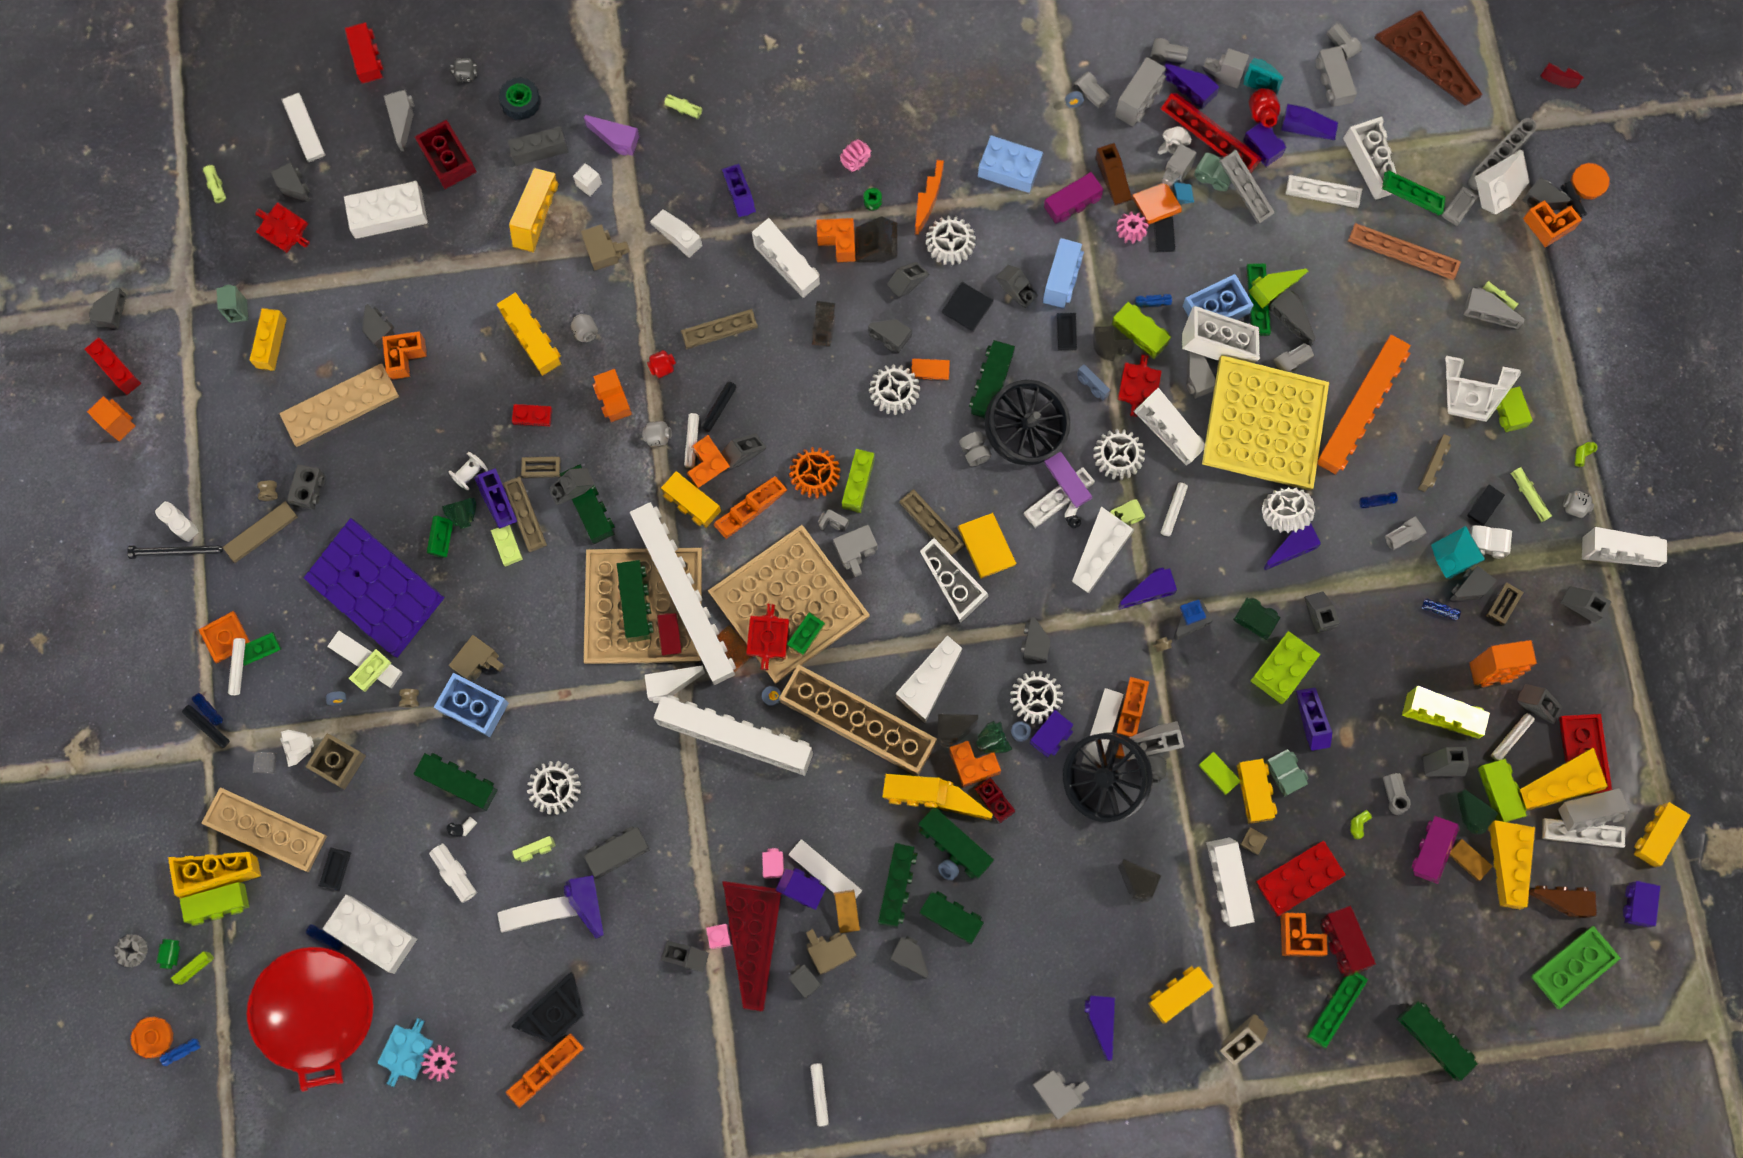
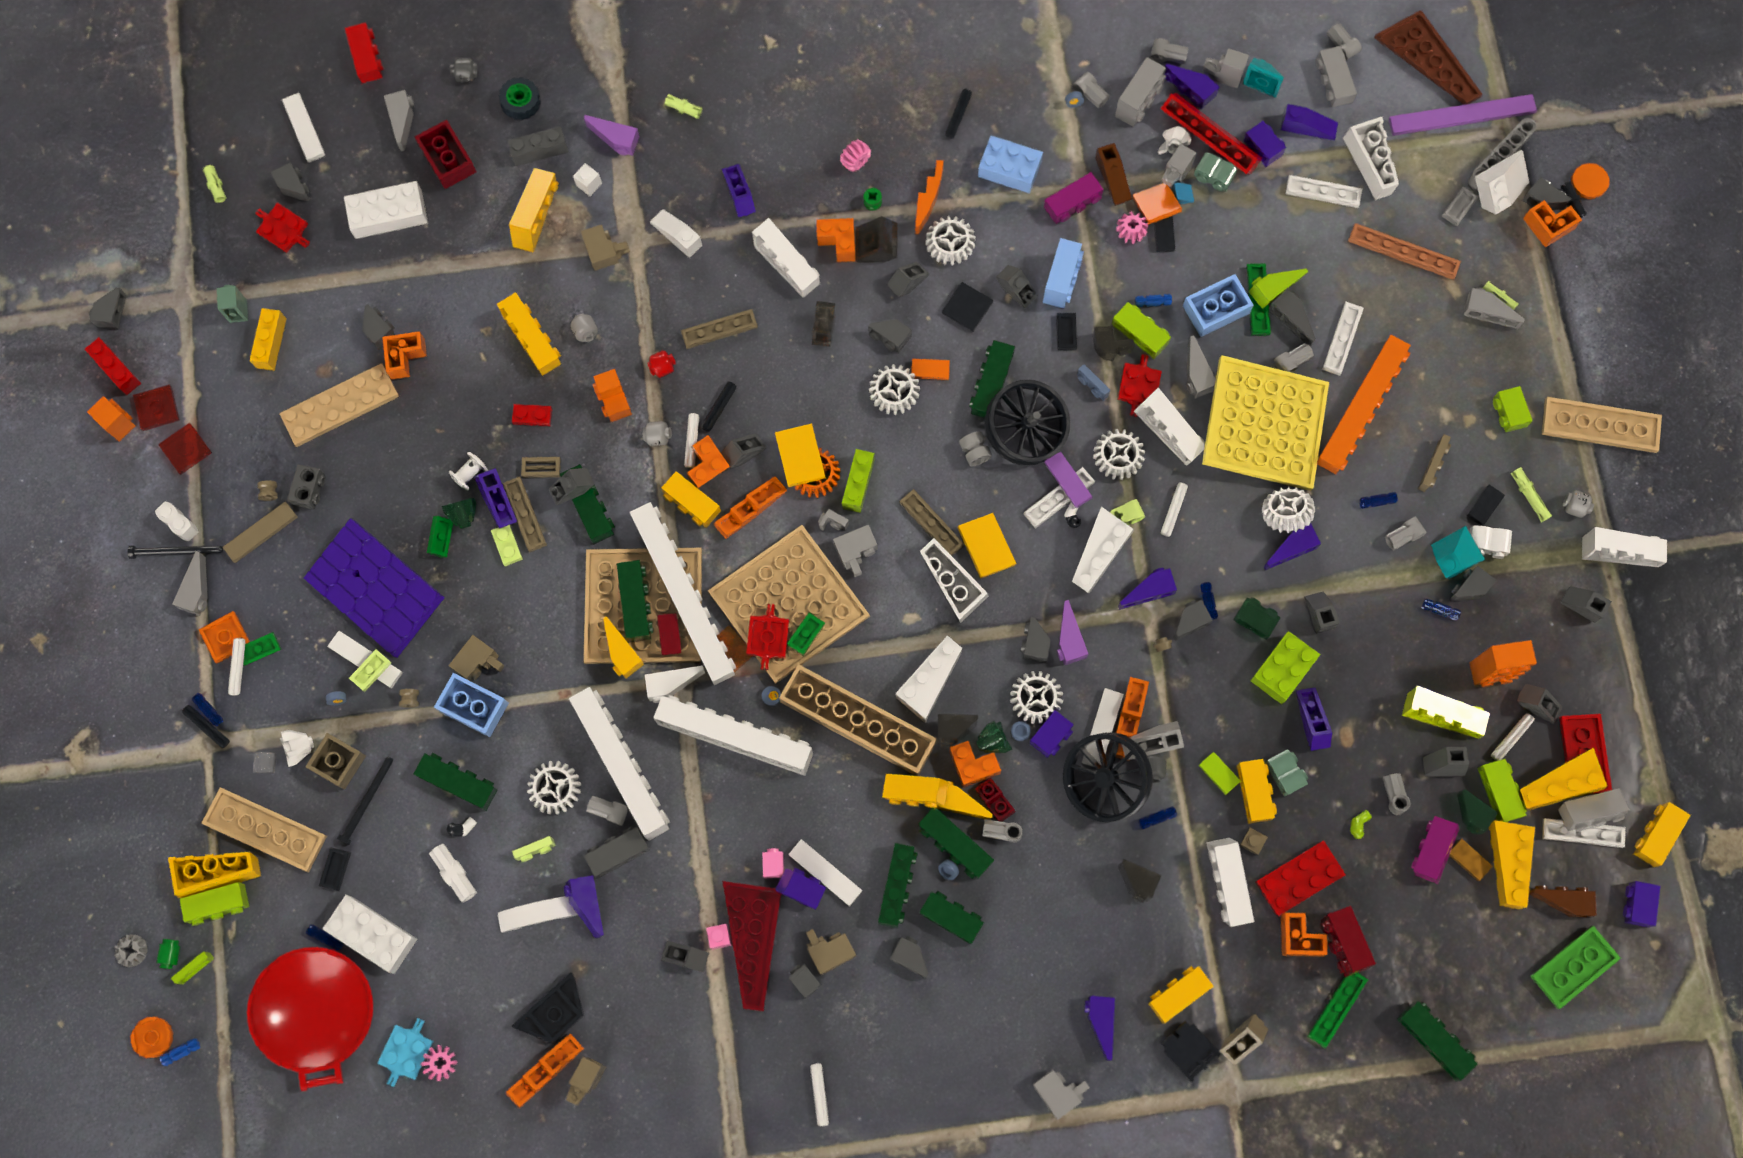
(156, 407): none -> clear red tile
(185, 448): none -> clear red tile
(193, 590): none -> light grey slope
(365, 802): none -> black bar
(584, 1079): none -> dark tan hinge
(612, 812): none -> light grey piece
(619, 764): none -> white brick
(621, 653): none -> yellow slope
(800, 455): none -> yellow tile
(847, 911): pearl gold tile -> none
(958, 113): none -> black axle
(999, 830): none -> light grey piece
(1071, 643): none -> medium lavender slope
(1157, 817): none -> clear blue axle
(1189, 1050): none -> black plate
(1192, 612): blue tile -> none
(1208, 598): none -> clear blue axle
(1220, 335): white slope -> none
(1246, 186): light grey plate -> none
(1264, 107): red piece -> none
(1342, 338): none -> white tile
(1413, 192): green tile -> none
(1462, 115): none -> medium lavender tile
(1475, 398): white wing -> none
(1496, 617): dark tan tile -> none
(1567, 79): dark red slope -> none
(1583, 451): lime arm -> none
(1601, 424): none -> tan plate

